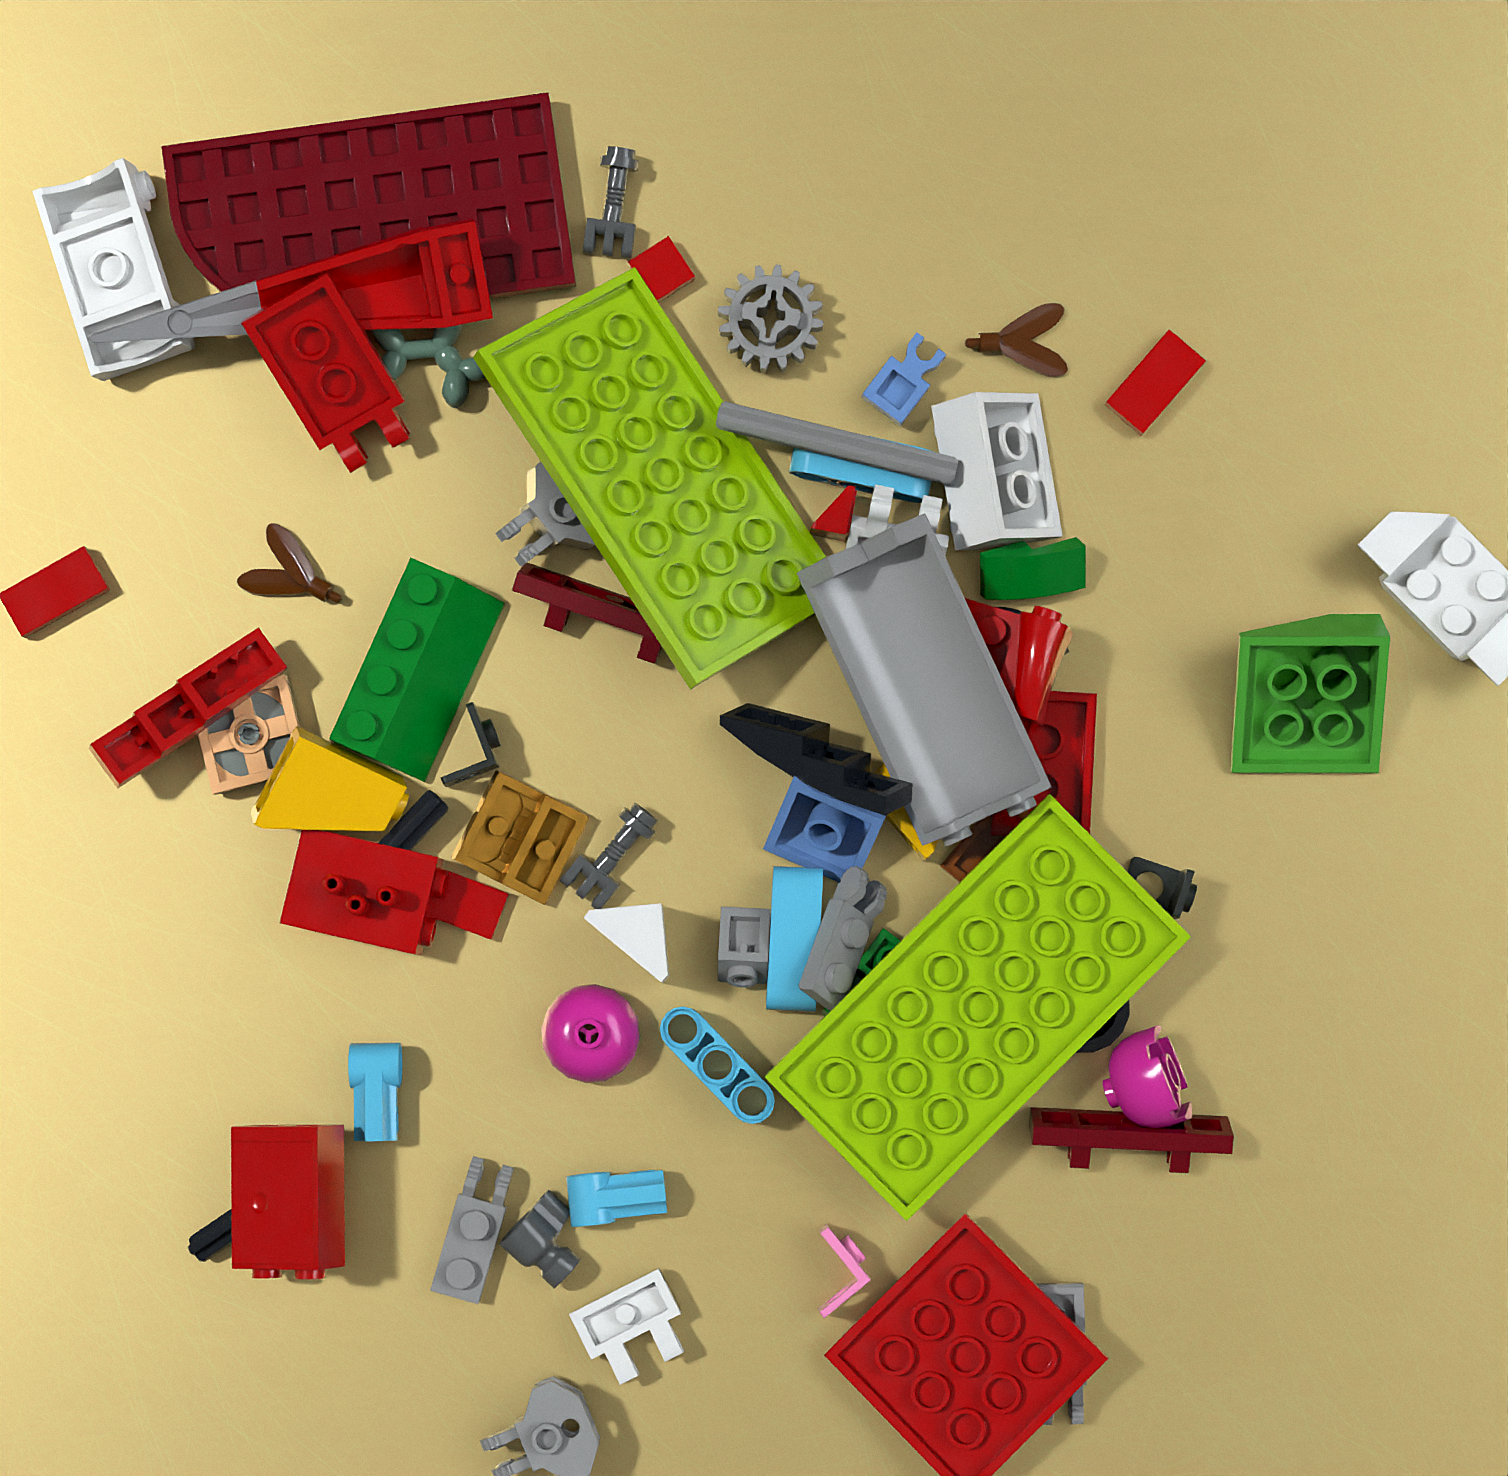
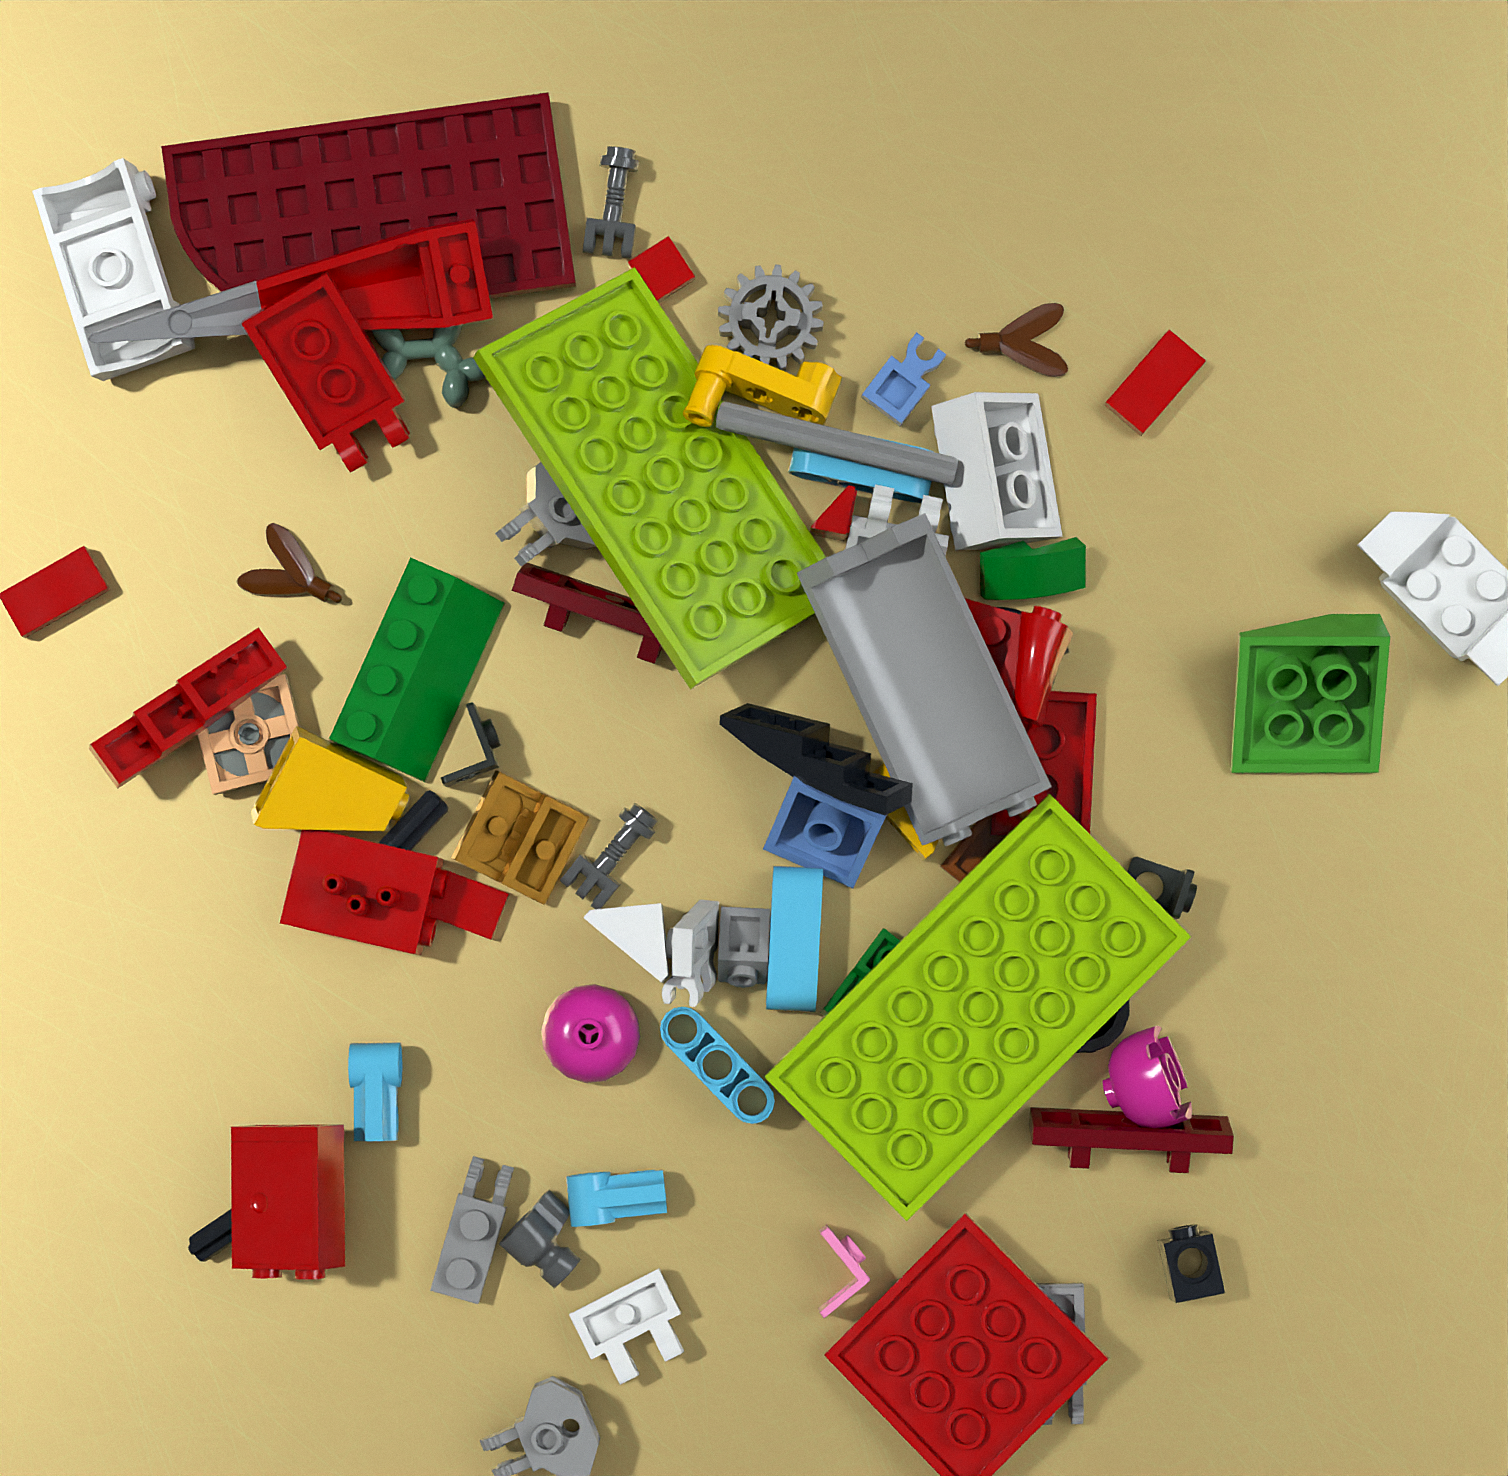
(692, 951): none -> white plate
(801, 396): none -> yellow beam
(842, 937): light grey hinge -> none
(1206, 1280): none -> black brick

